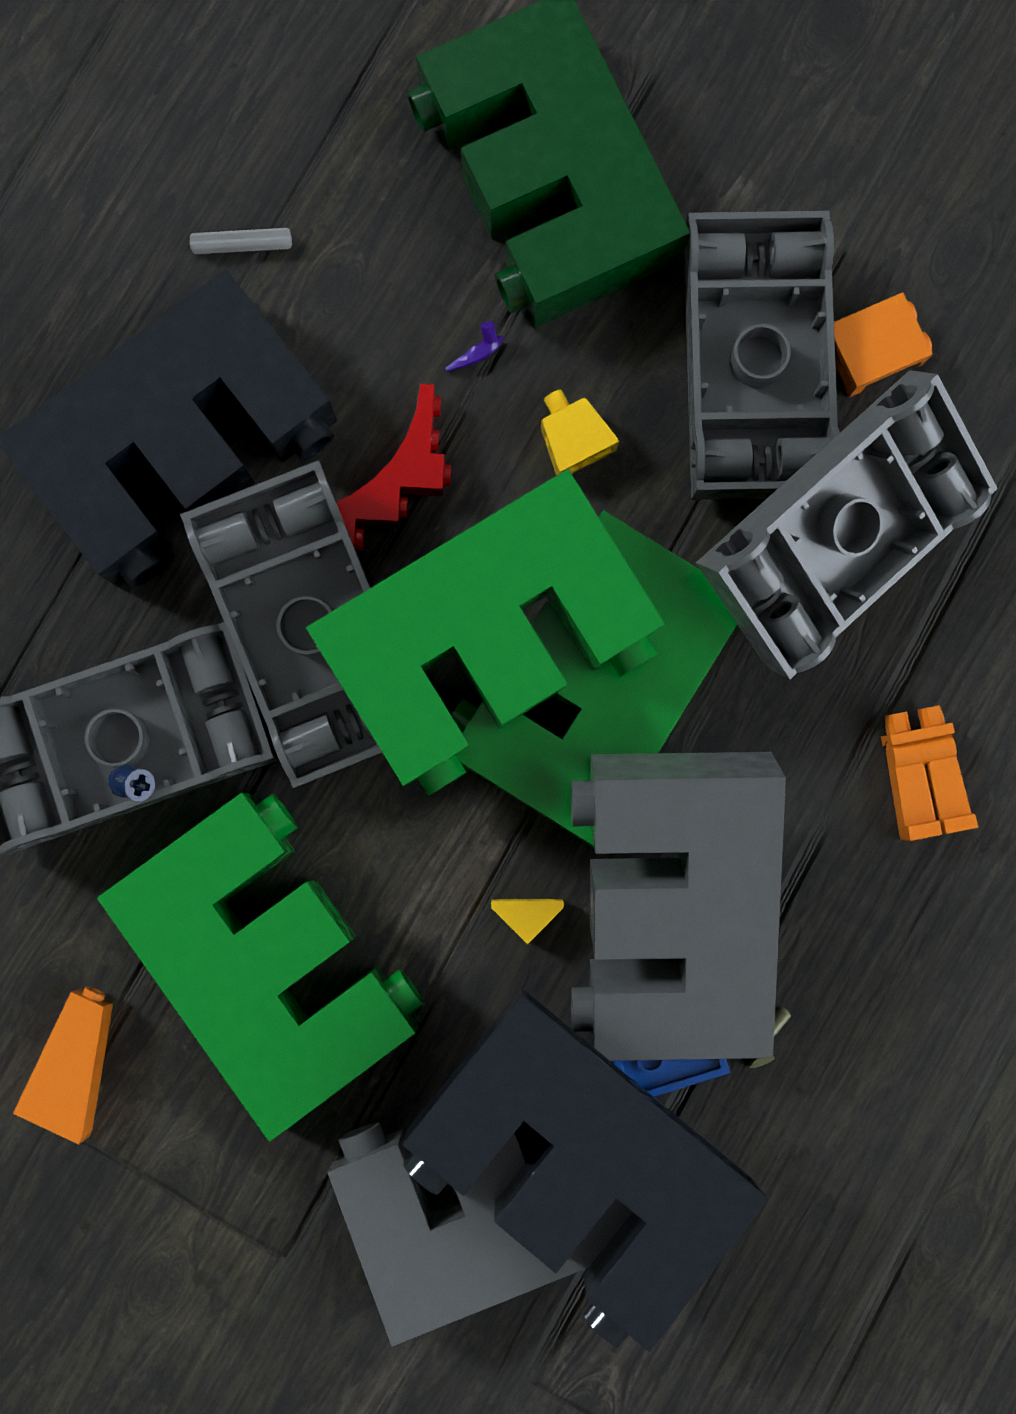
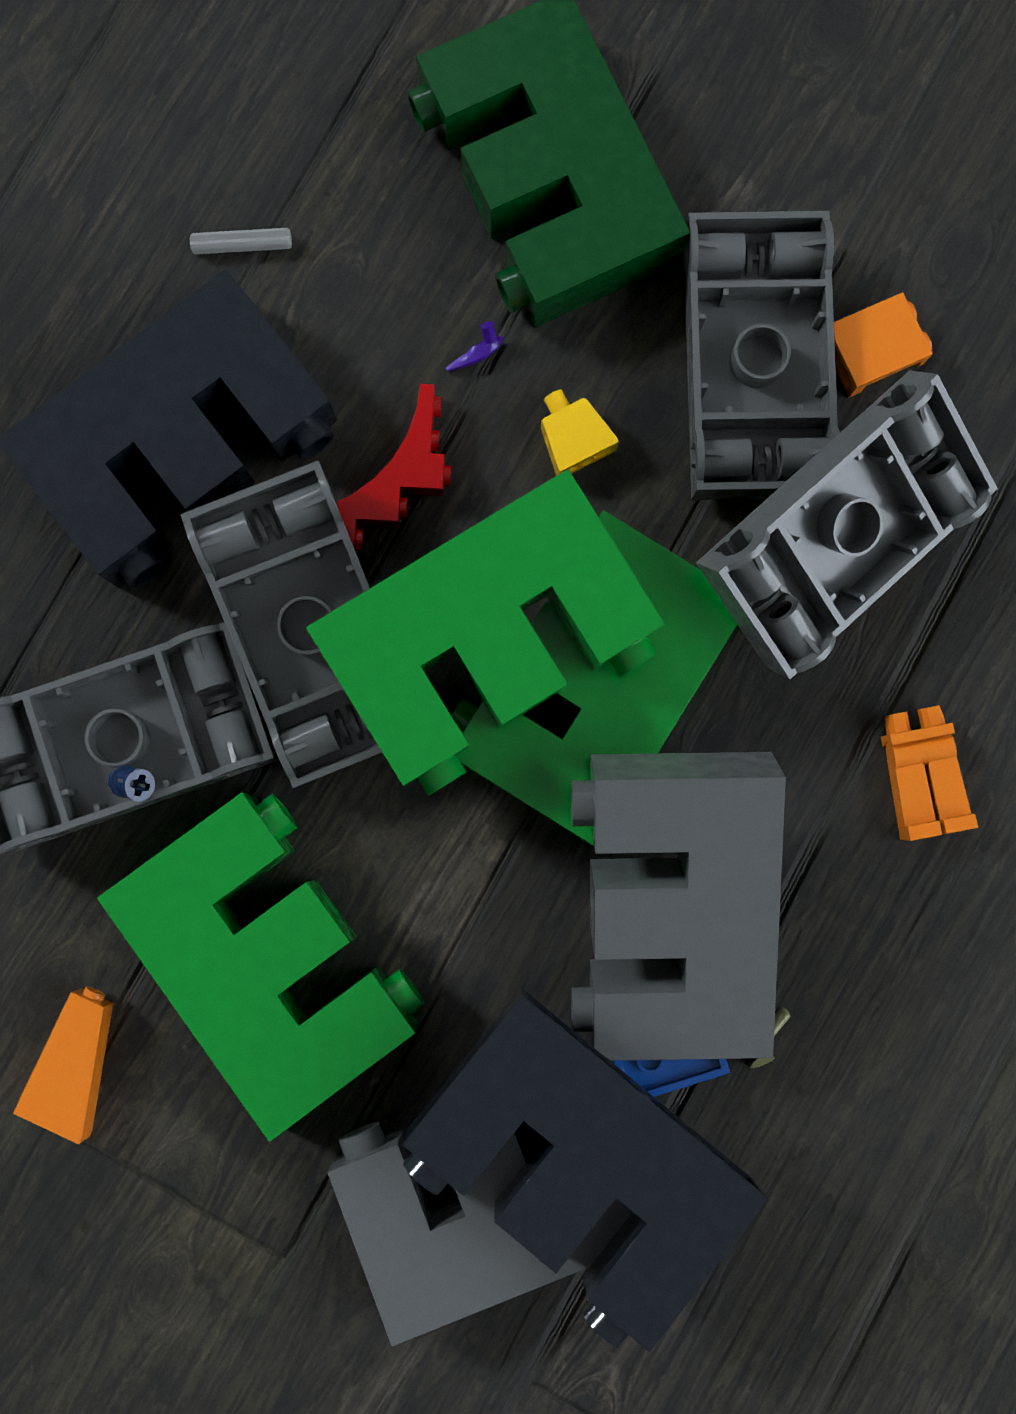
(527, 916): yellow slope -> none

